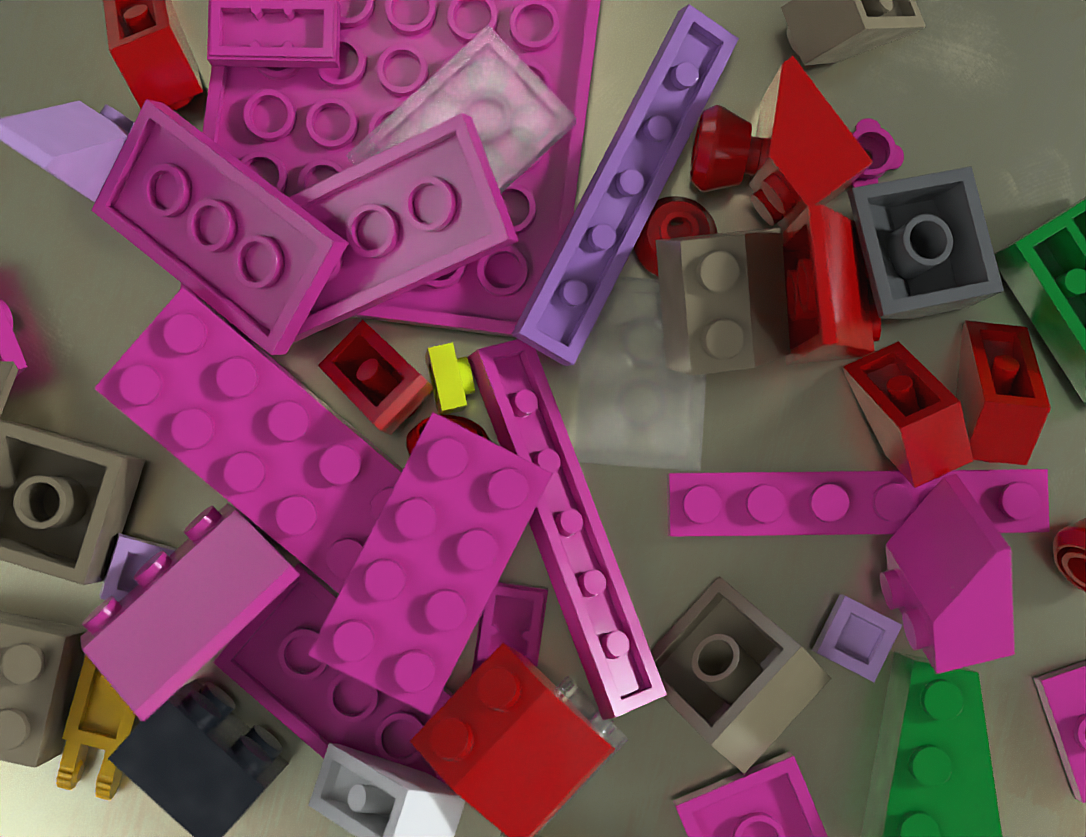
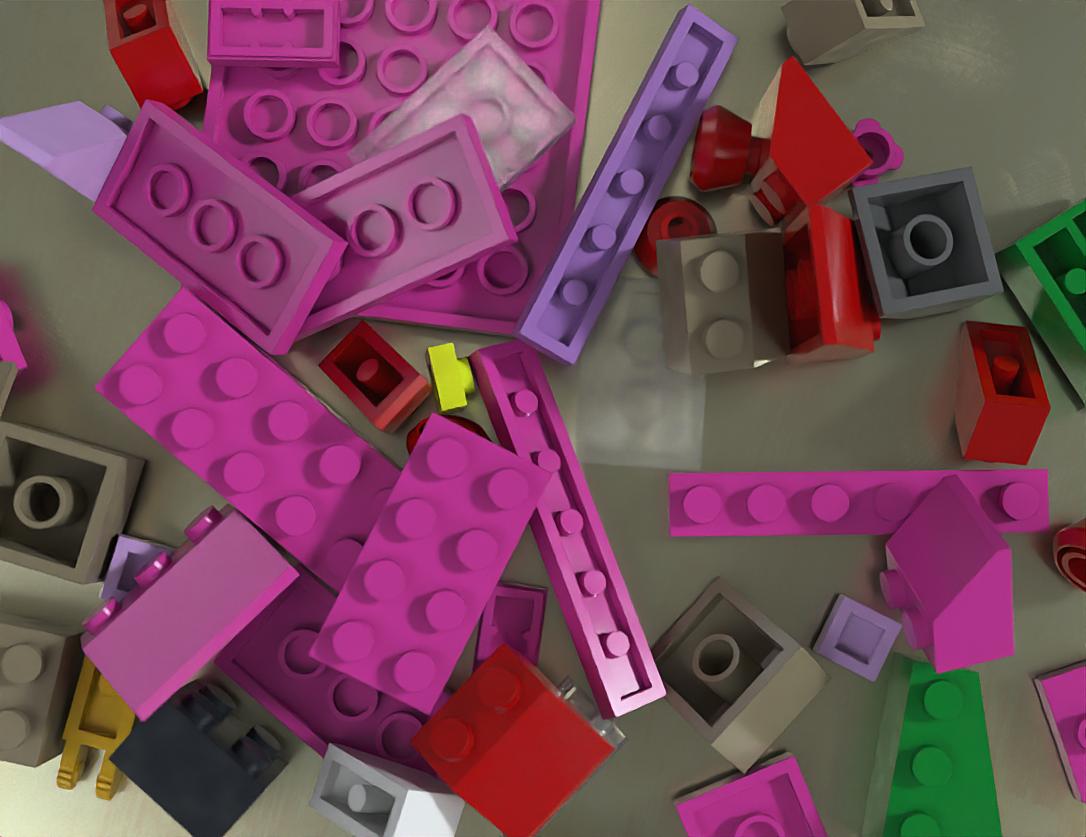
(910, 413): red slope -> none

